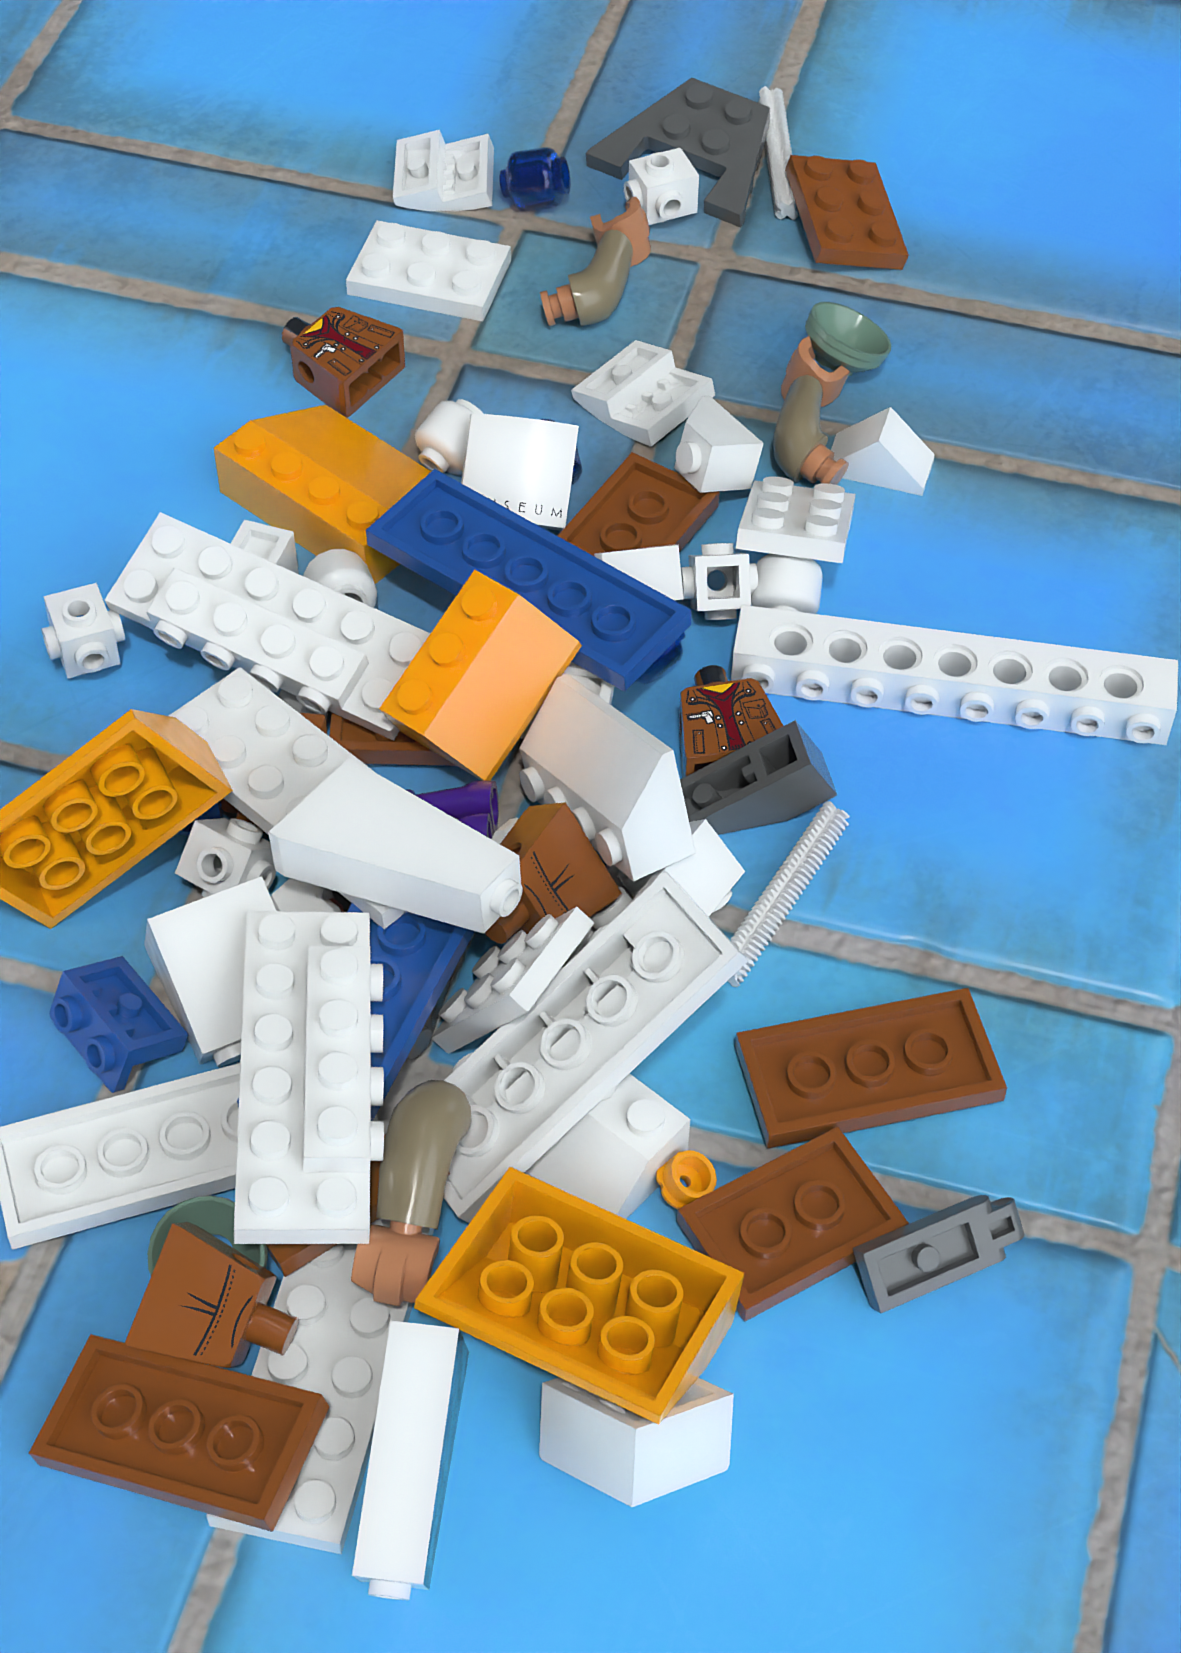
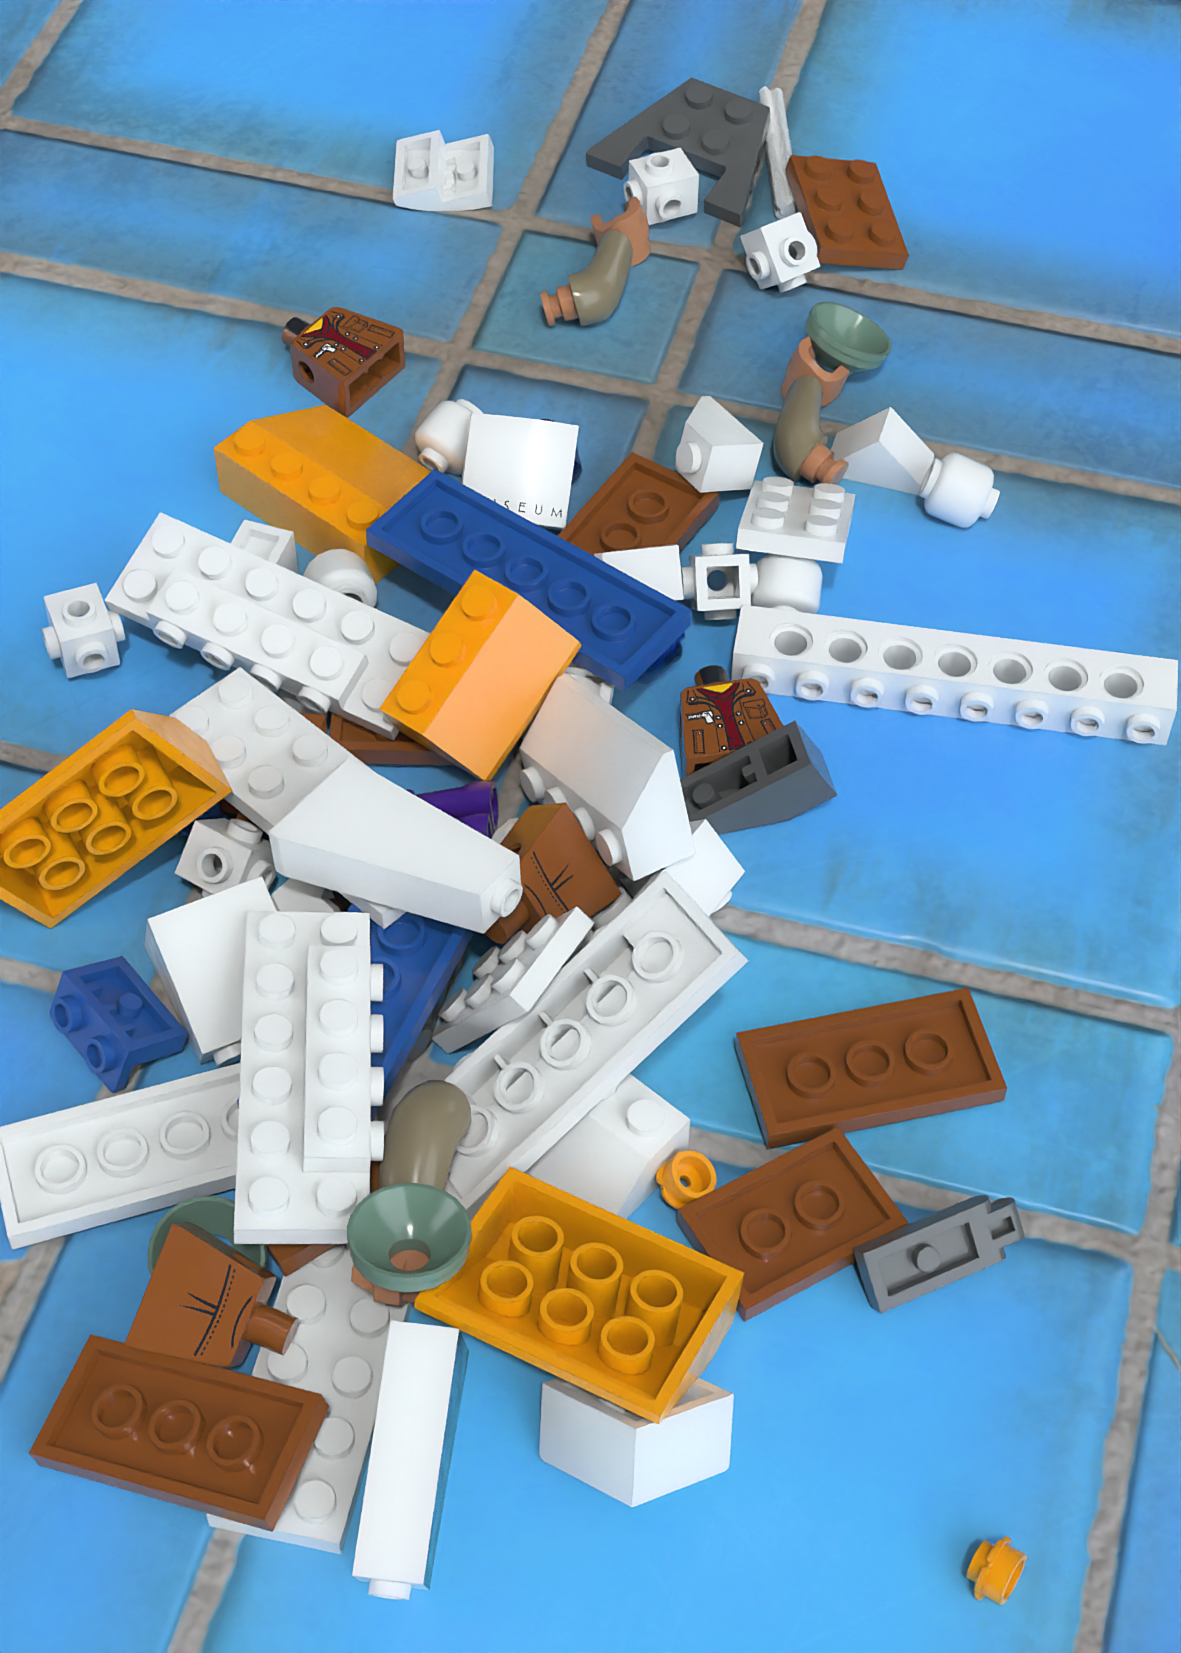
(409, 1219): none -> sand green piece
(429, 270): white plate -> none
(535, 179): clear blue head -> none
(642, 392): white slope -> none
(780, 253): none -> white brick
(787, 885): white axle -> none
(959, 490): none -> white head
(996, 1570): none -> light orange plate

